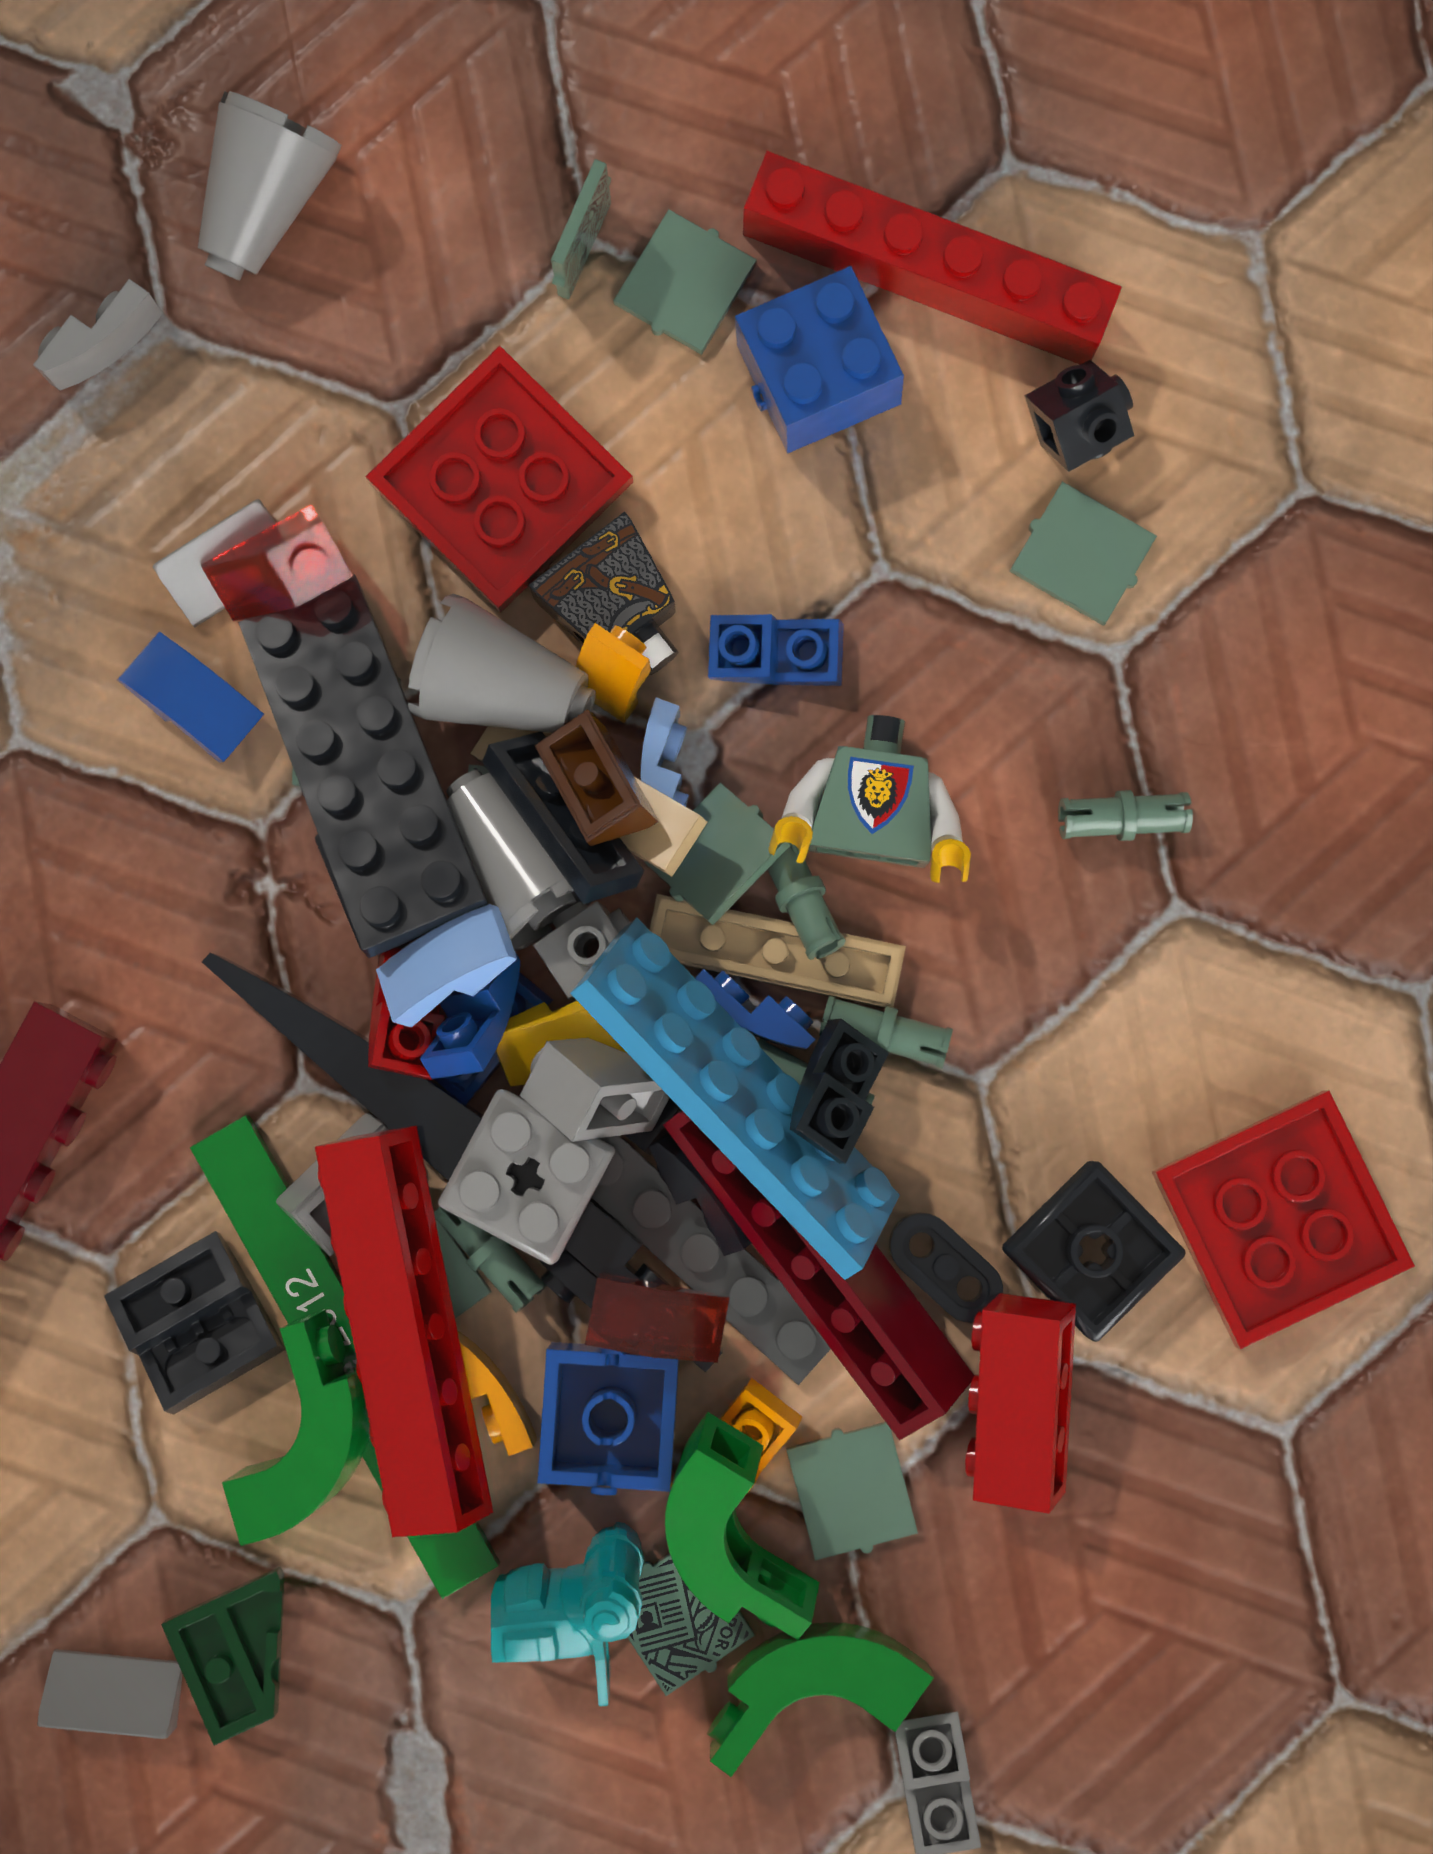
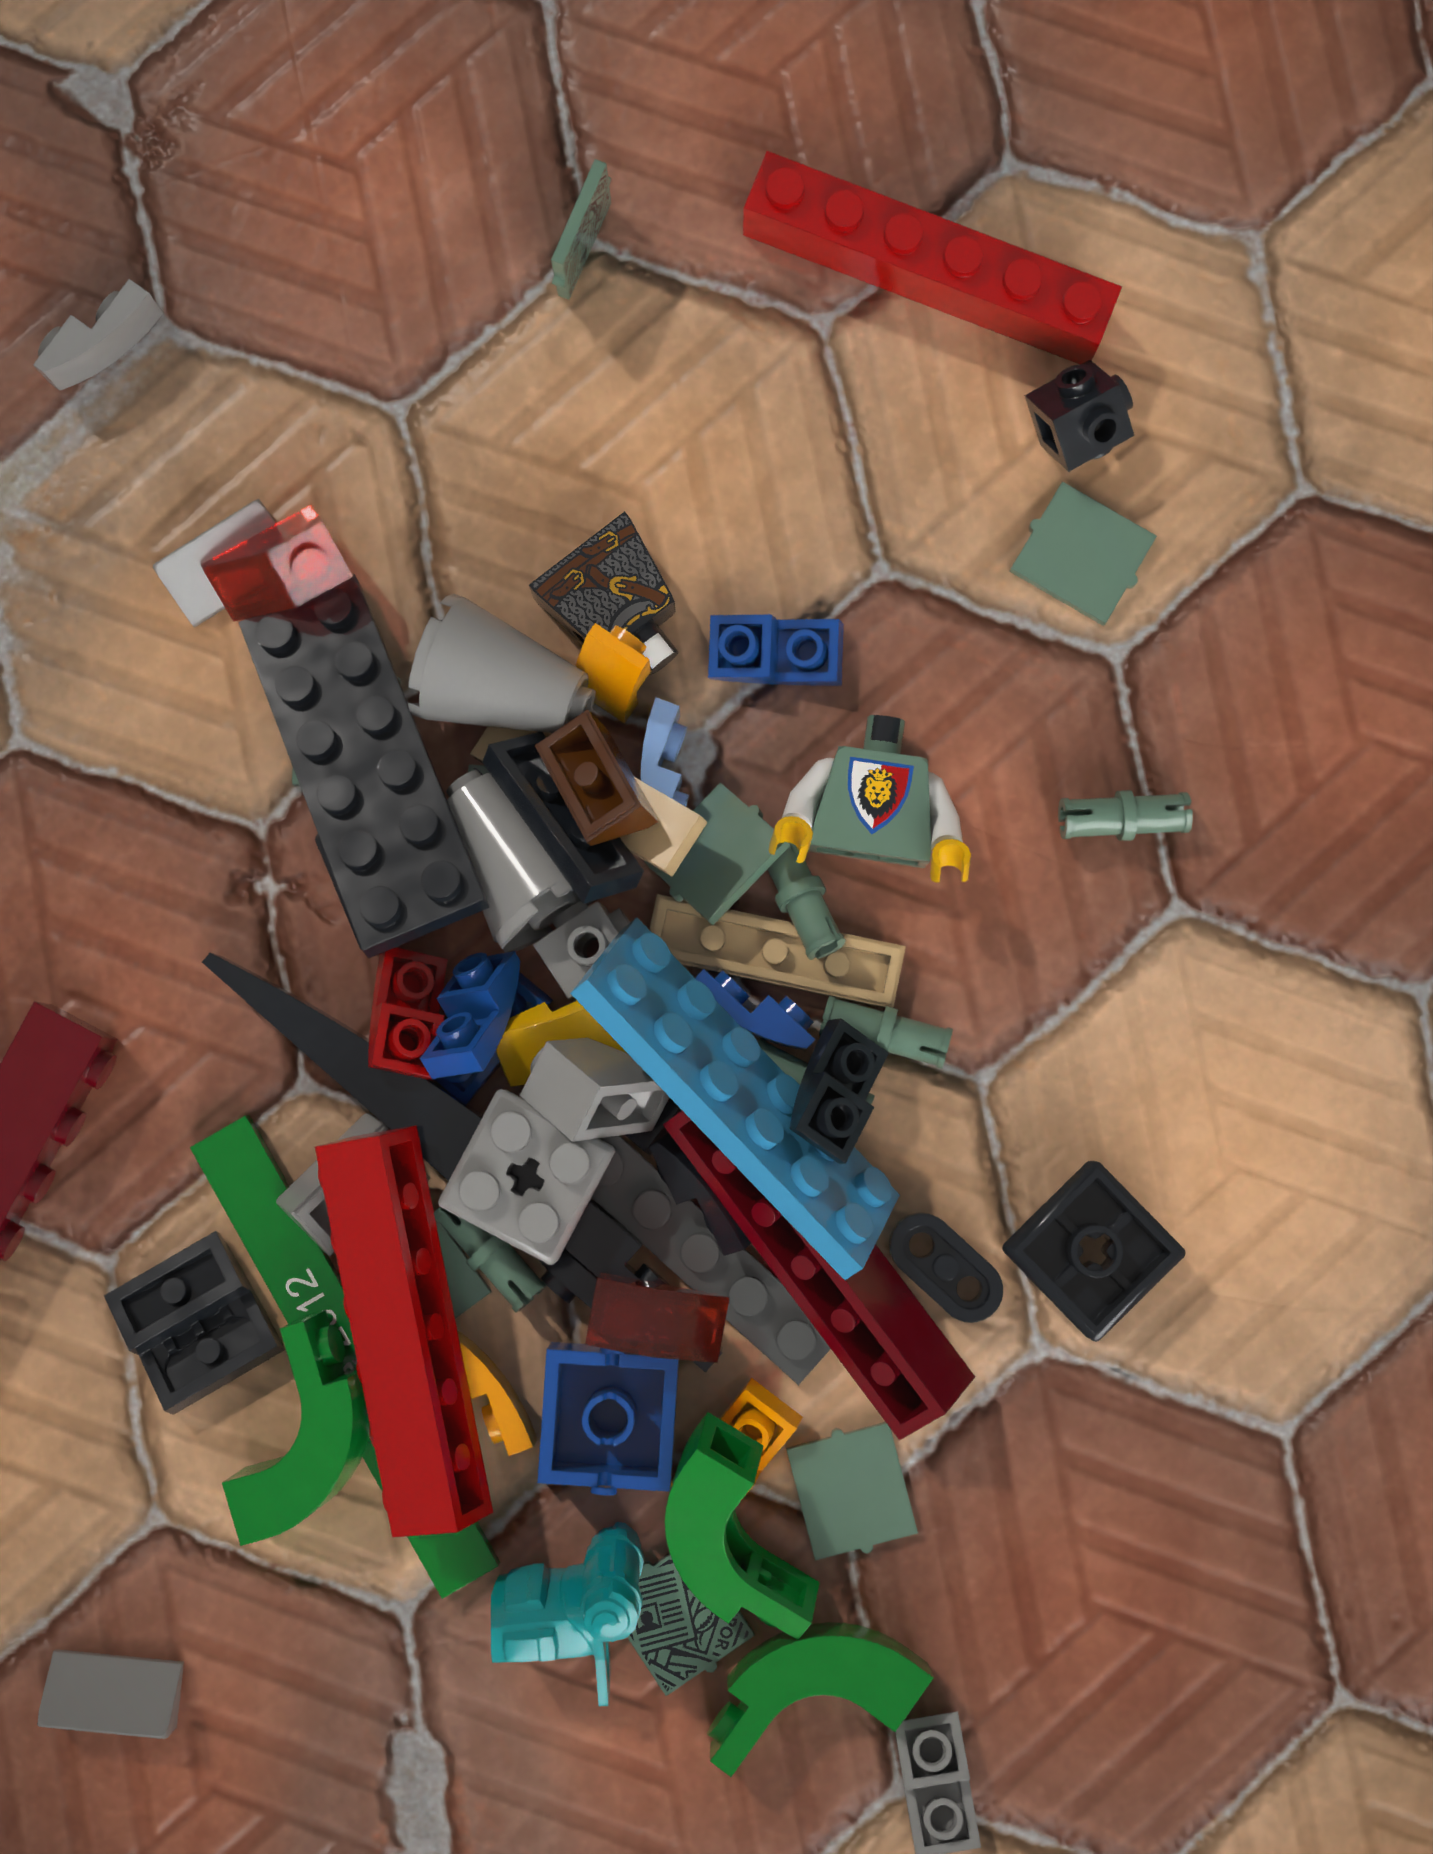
(190, 696): blue slope -> none
(233, 1654): dark green wing -> none
(257, 182): light grey cone -> none
(450, 958): light blue slope -> none
(500, 479): red plate -> none
(685, 282): sand green piece -> none
(819, 359): blue brick -> none
(1021, 1402): red brick -> none
(1282, 1219): red plate -> none

